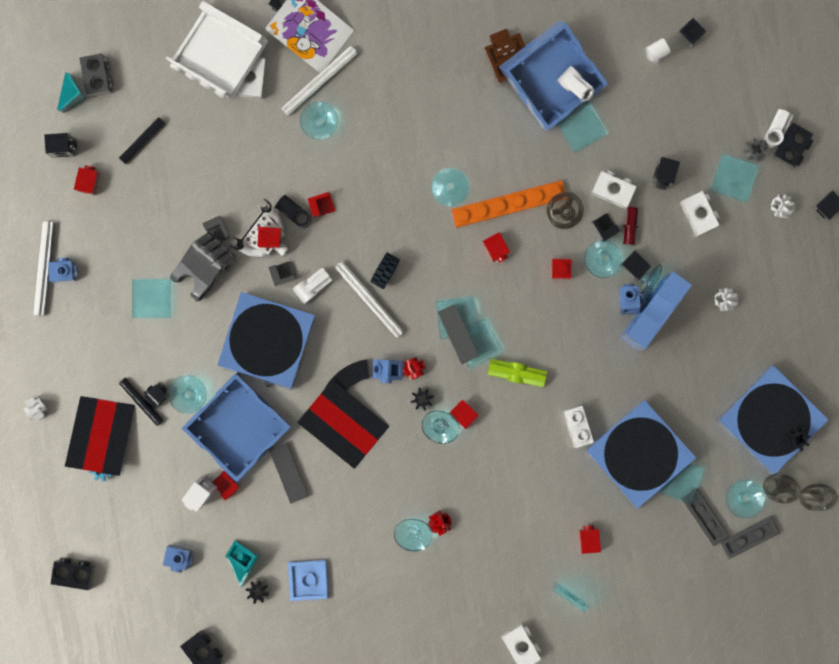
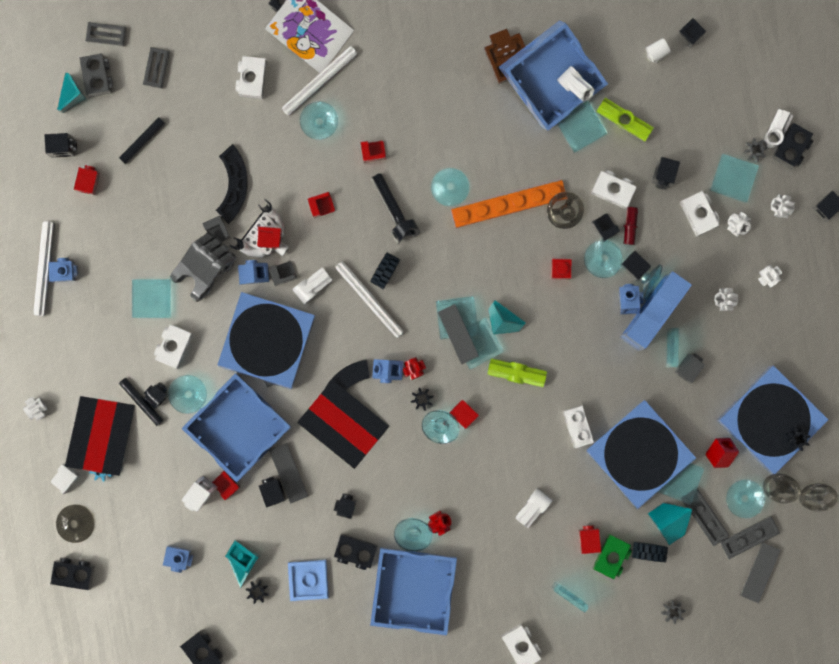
(64, 478): none -> white panel
(84, 521): none -> clear smoke dish
(105, 34): none -> dark grey tile
(163, 70): none -> dark grey tile
(175, 357): none -> white brick
(218, 52): white panel -> none
(237, 184): none -> black tile
(253, 272): none -> medium blue brick
(272, 491): none -> black brick
(292, 211): black piece -> none
(345, 506): none -> black plate
(357, 546): none -> black brick
(373, 151): none -> red panel
(403, 227): none -> black piece
(413, 591): none -> medium blue tile
(496, 248): red brick -> none
(503, 320): none -> teal slope
(535, 505): none -> white piece
(602, 563): none -> green brick
(613, 113): none -> lime piece
(650, 552): none -> black bush
(671, 521): none -> teal slope
(672, 347): none -> clear light blue tile
(679, 611): none -> dark grey gear
(690, 367): none -> dark grey brick
(722, 452): none -> red panel
(739, 224): none -> white gear
(760, 572): none -> dark grey tile
(770, 276): none -> white gear

